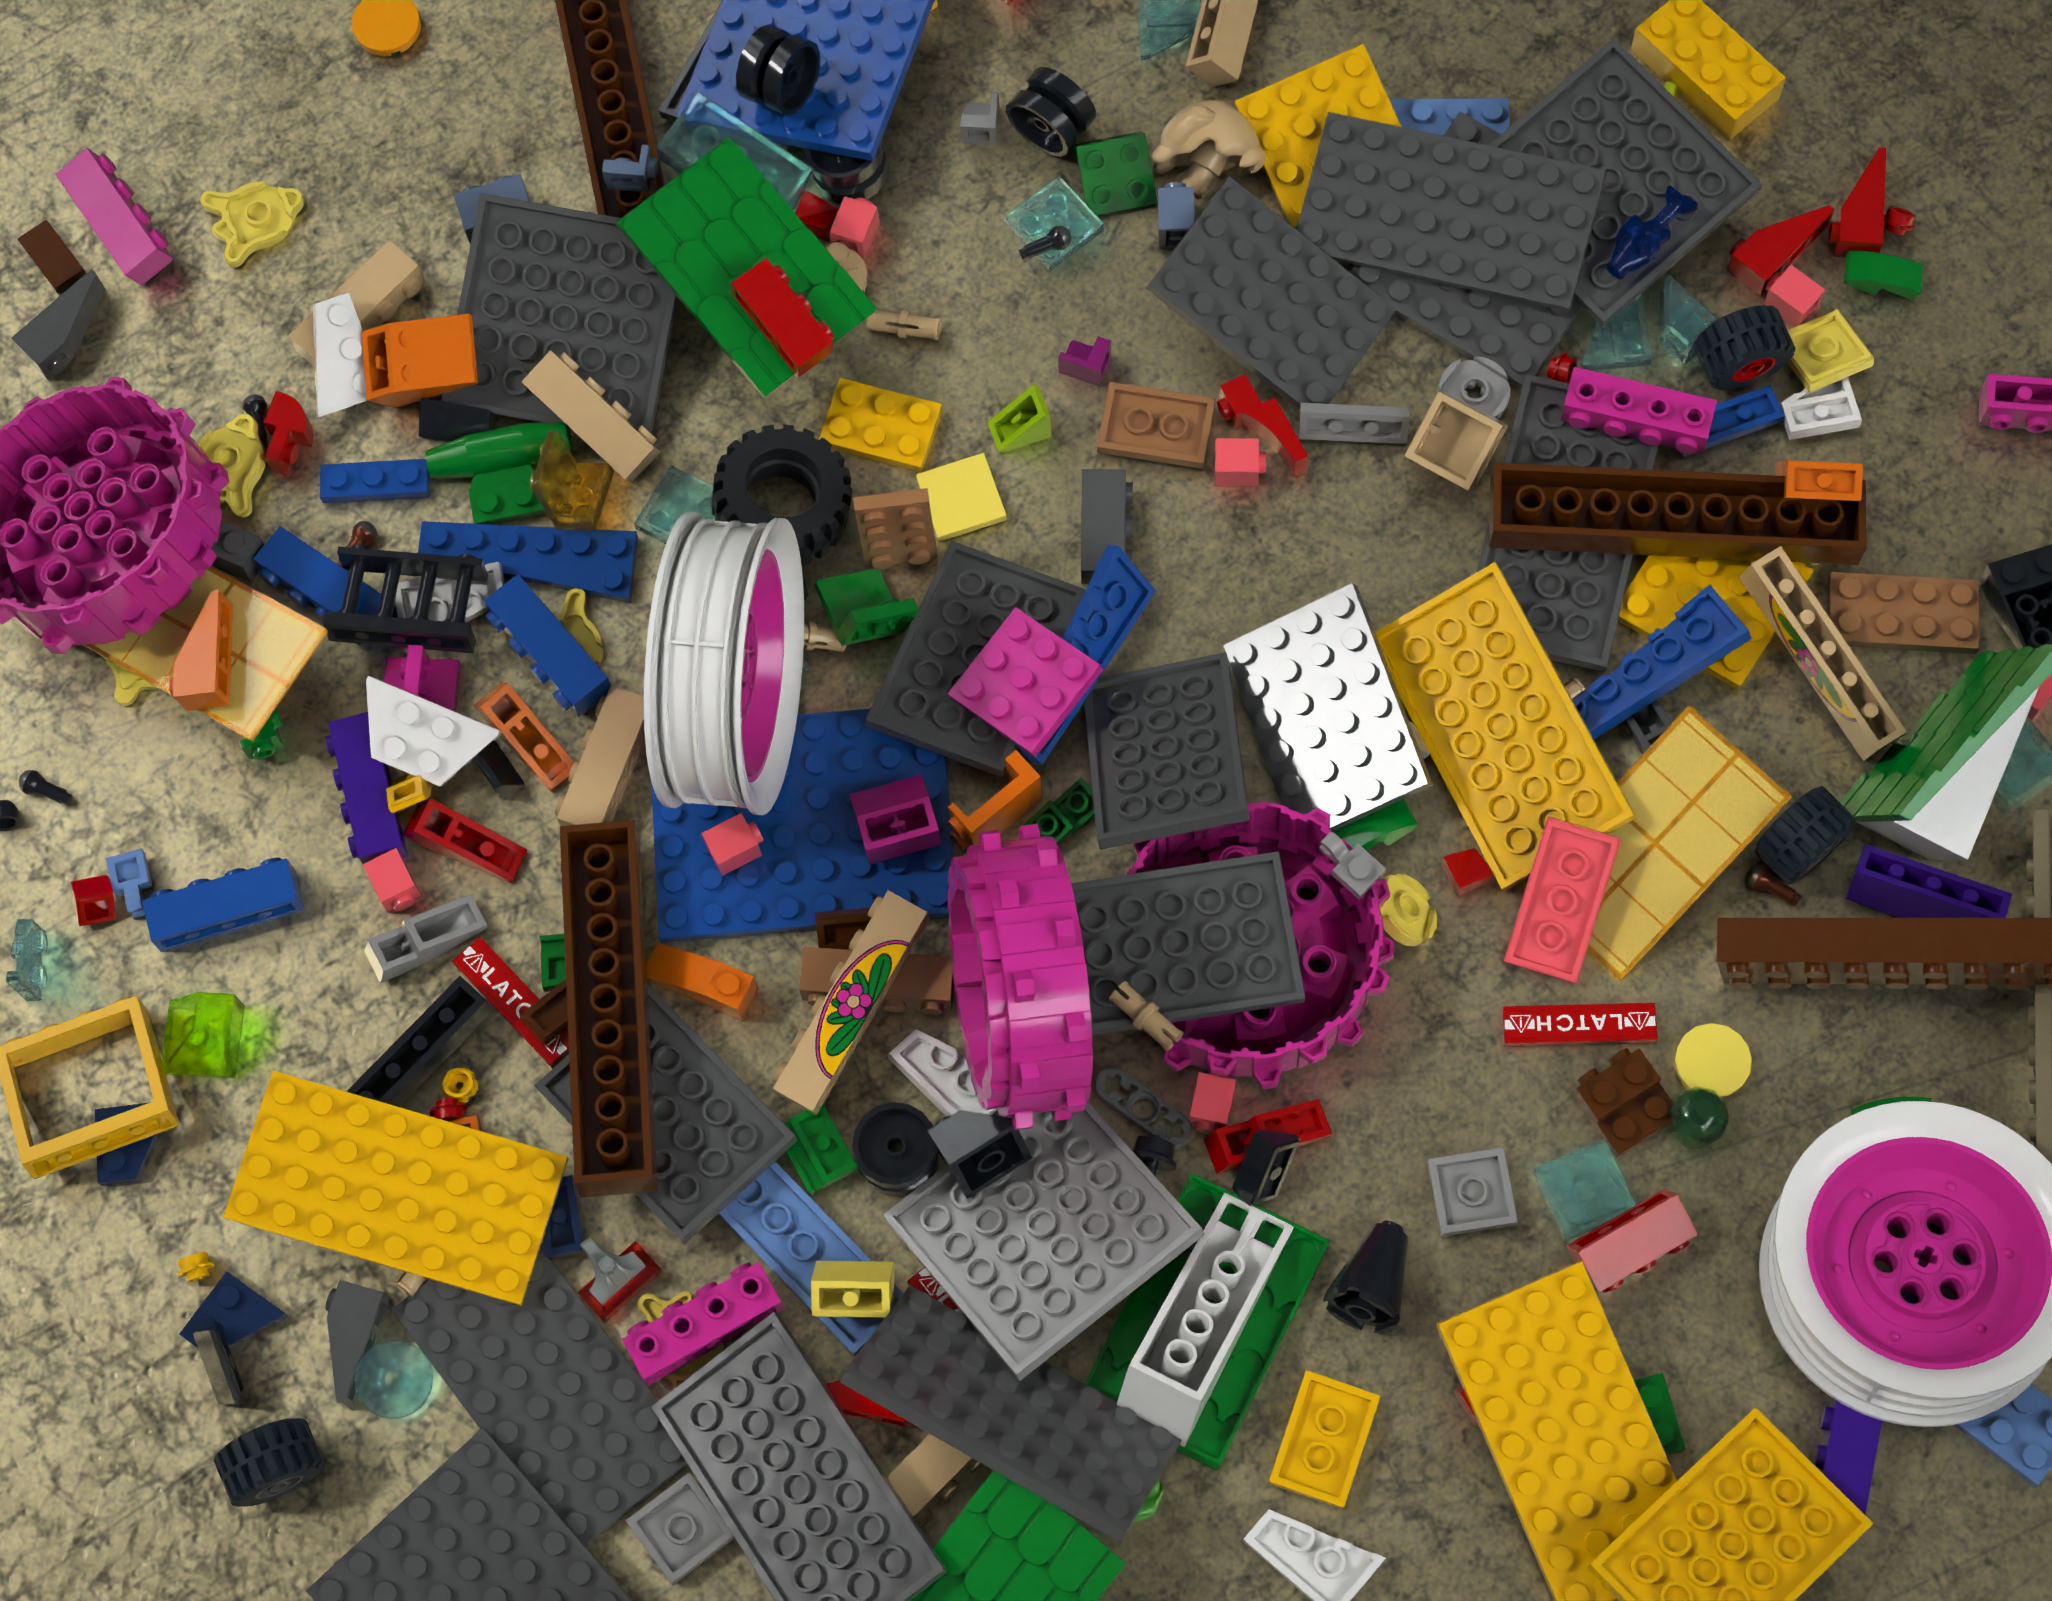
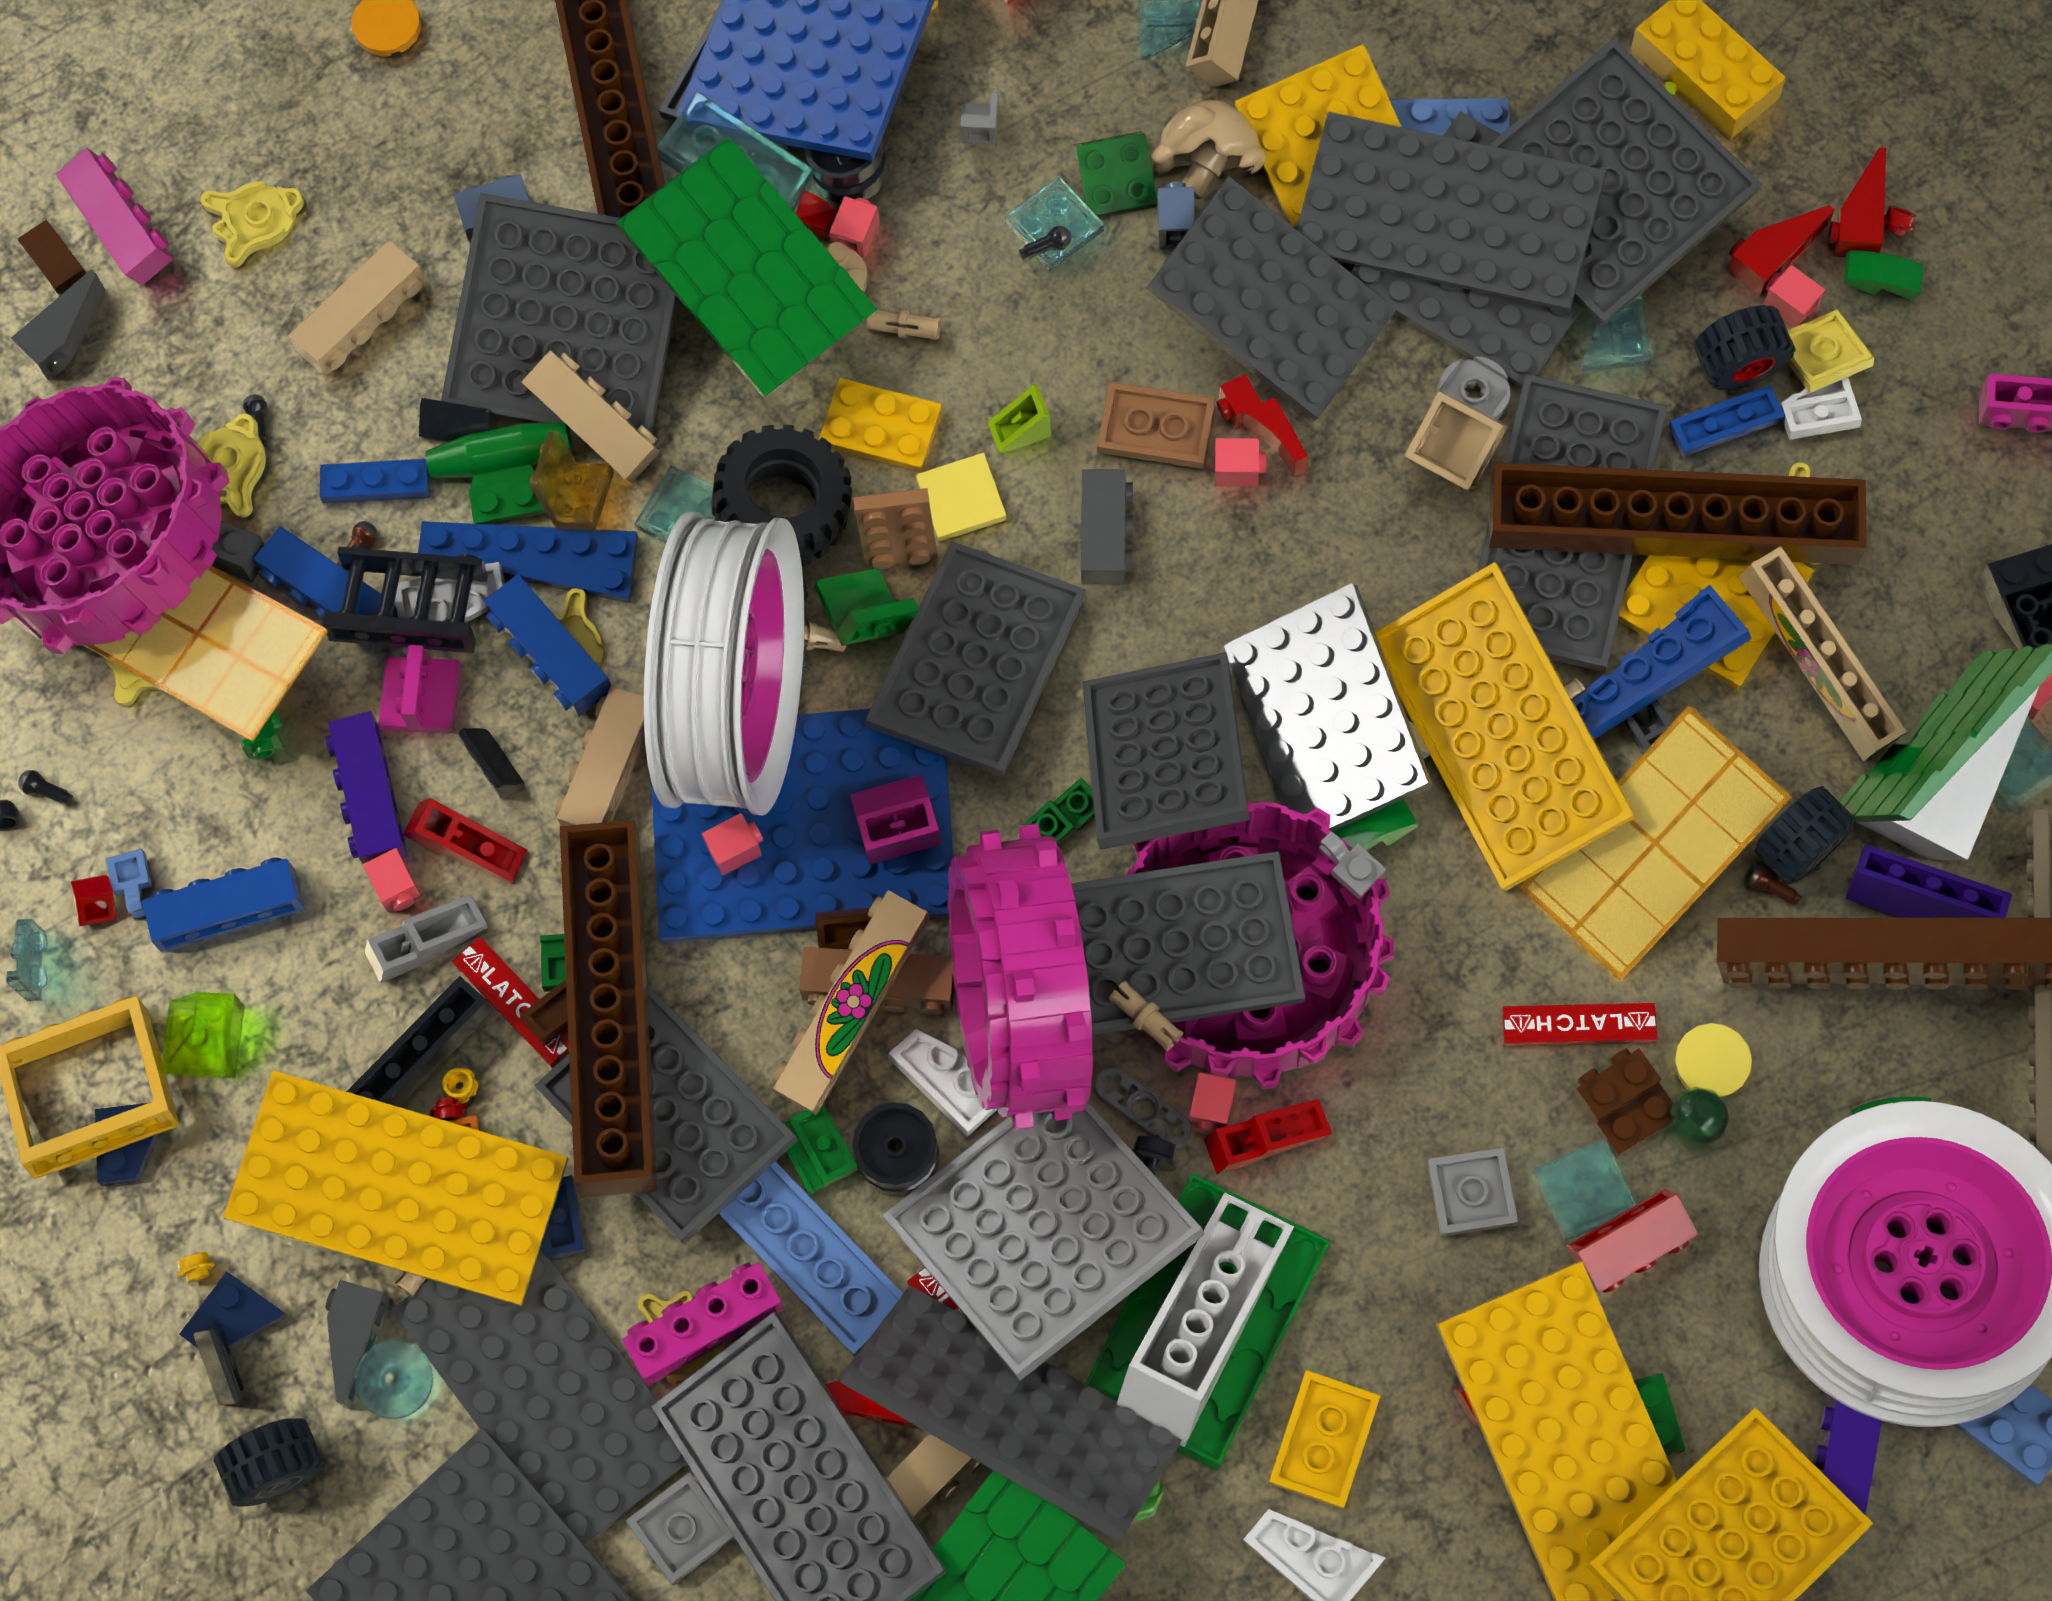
(204, 661): orange slope -> none
(288, 428): red brick -> none
(338, 355): white wing -> none
(407, 792): yellow slope -> none
(418, 359): orange slope -> none
(422, 734): white wing -> none
(525, 734): orange slope -> none
(616, 1277): piece -> none
(631, 175): sand blue bracket -> none
(702, 980): orange slope -> none
(778, 70): black wheel -> none
(783, 316): red brick -> none
(852, 1289): light yellow brick -> none
(978, 1148): black slope -> none
(1003, 809): orange panel -> none
(1025, 682): dark pink plate -> none
(1050, 111): black wheel -> none
(1086, 361): magenta panel -> none
(1103, 621): blue wing -> none
(1265, 1166): black slope -> none
(1354, 423): light grey plate -> none
(1372, 1280): black cone -> none
(1407, 912): light yellow tile -> none
(1466, 871): red slope -> none
(1561, 368): red plate -> none
(1562, 899): coral tile -> none
(1638, 411): dark pink brick -> none
(1640, 240): clear blue animal -> none
(1681, 320): clear light blue slope -> none
(1821, 480): orange panel -> none
(1905, 612): medium nougat plate -> none

